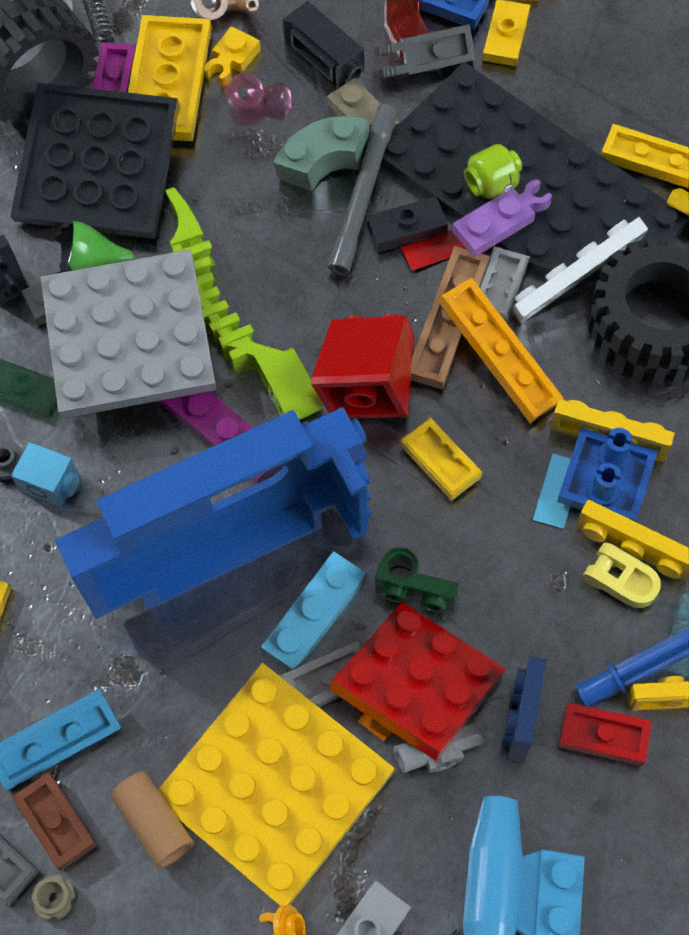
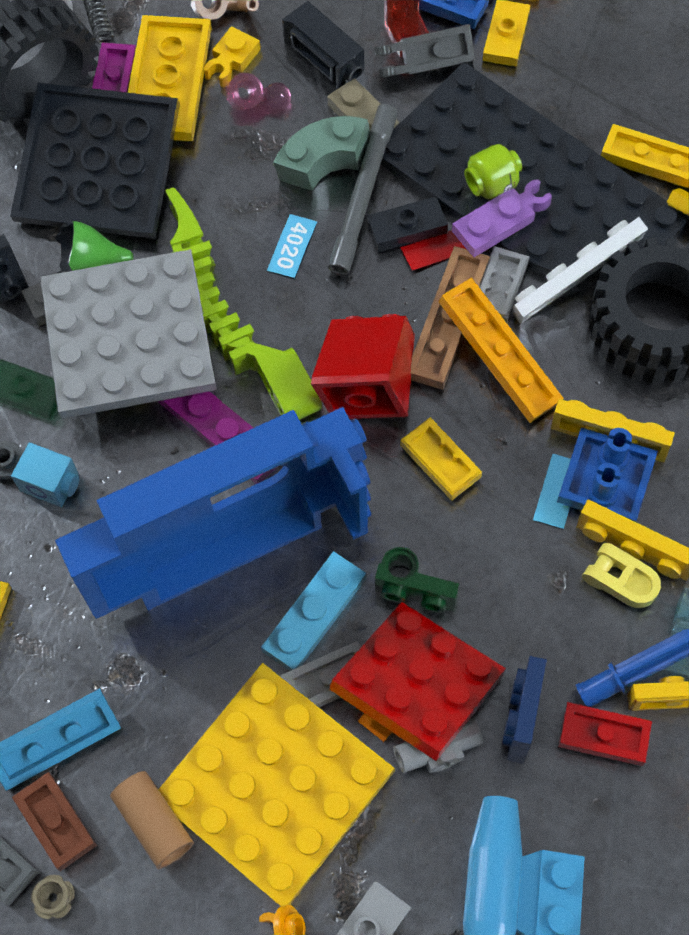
(291, 246): none -> medium azure sticker

